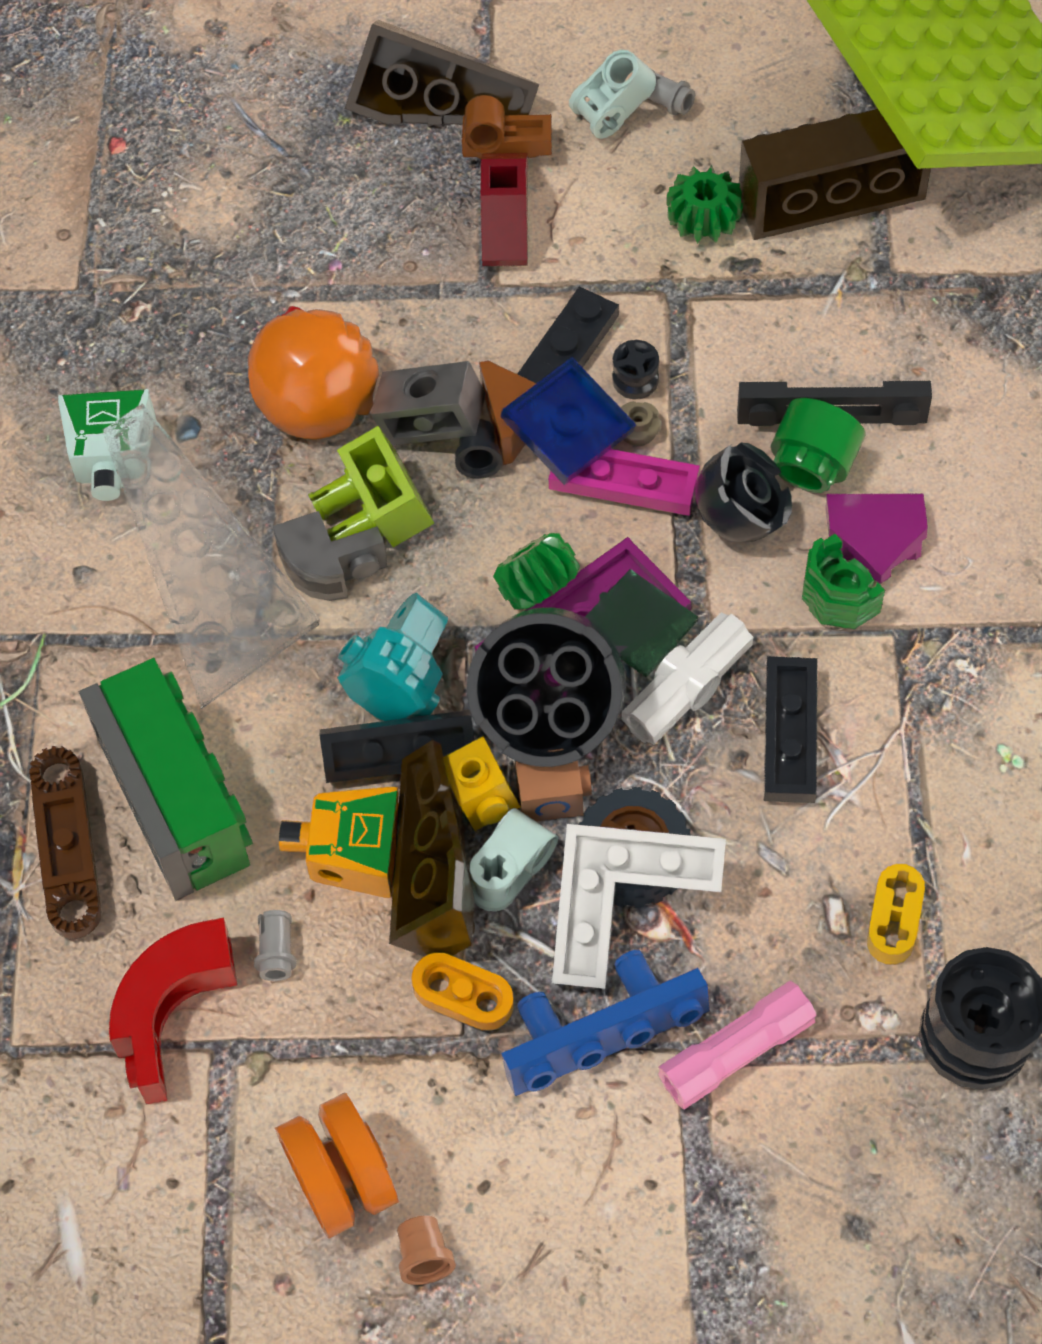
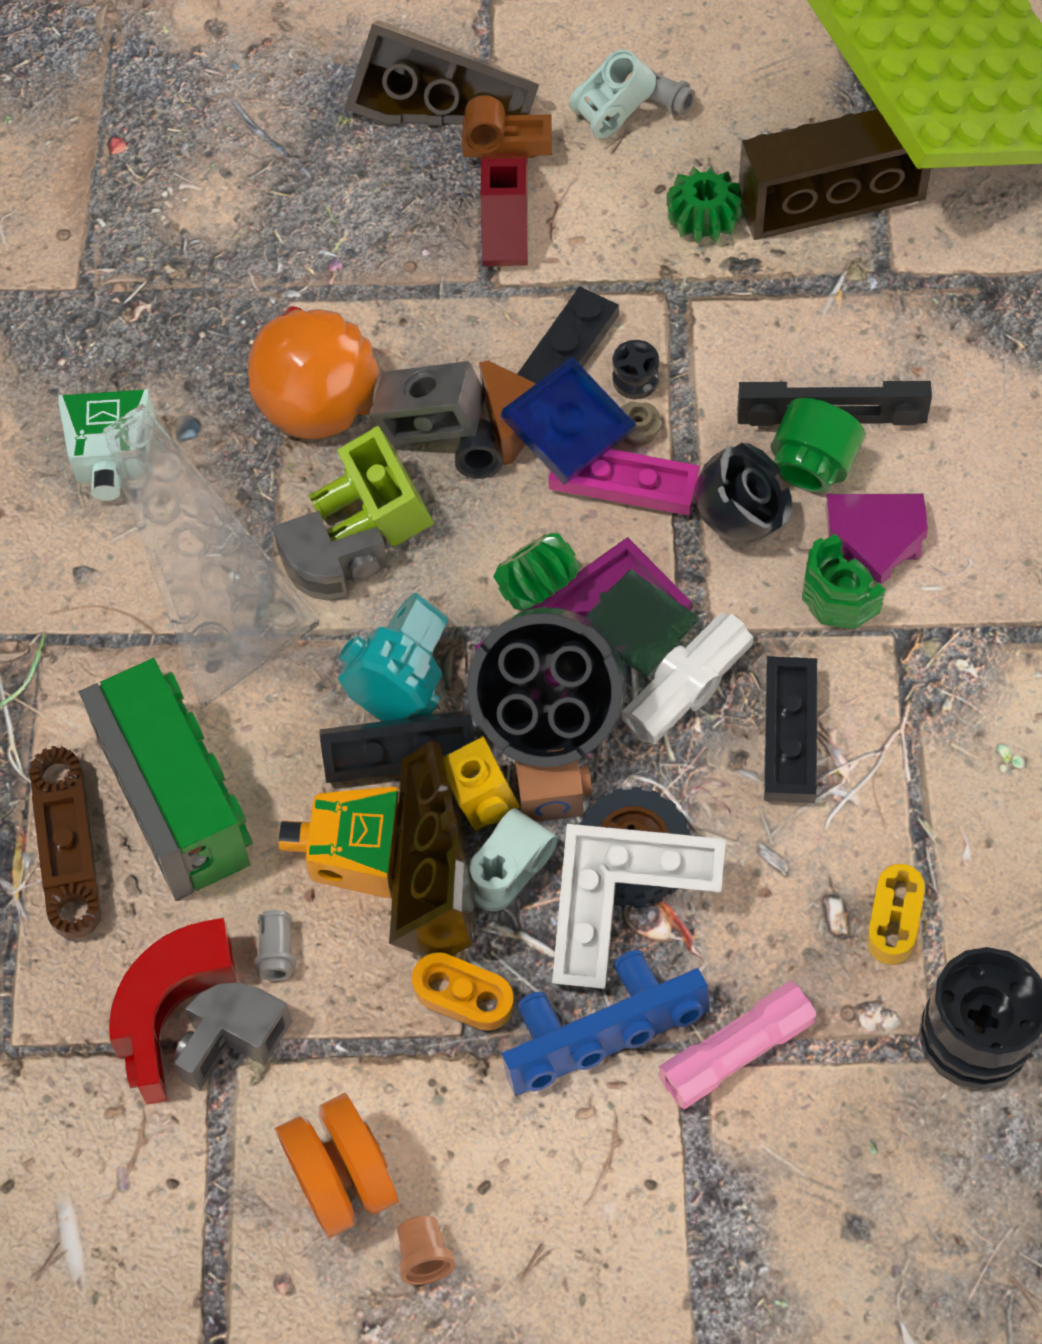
(233, 1018): none -> flat silver brick

